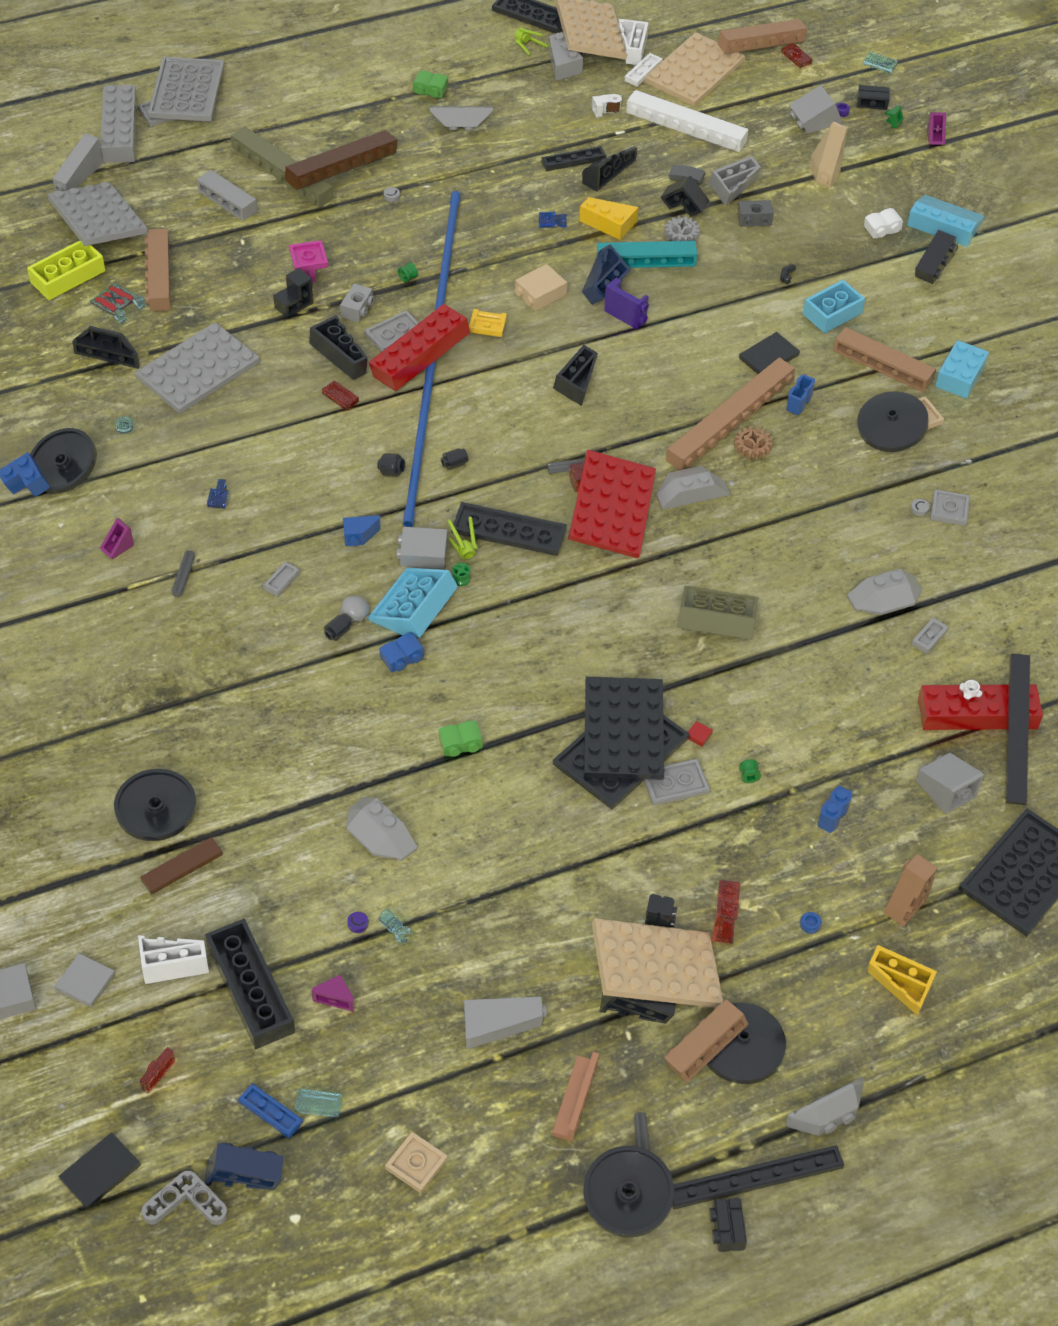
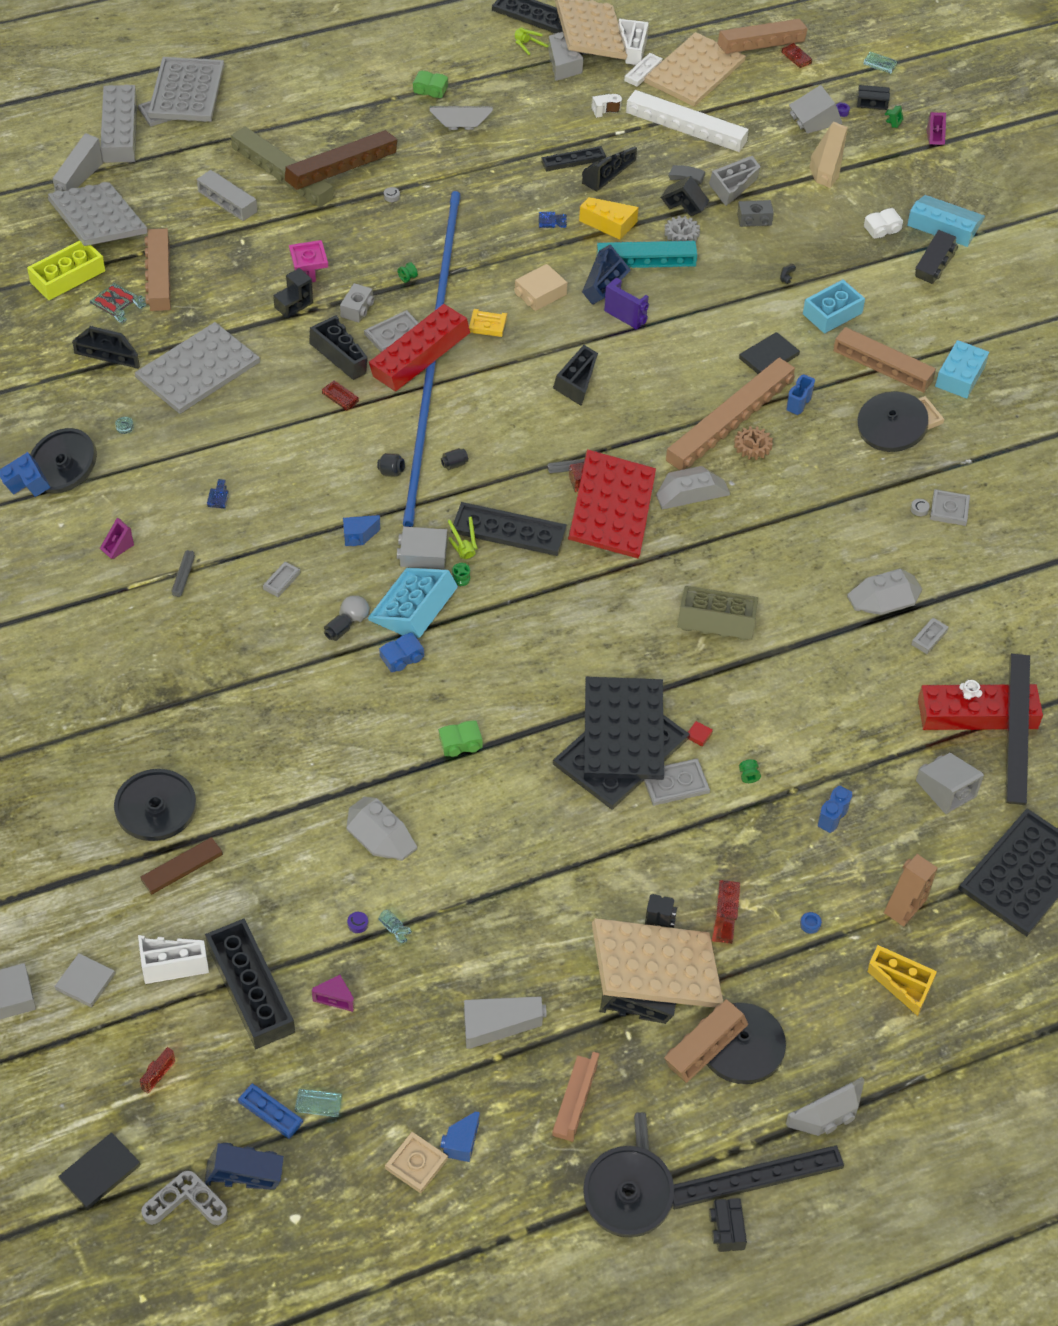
(461, 1138): none -> blue slope

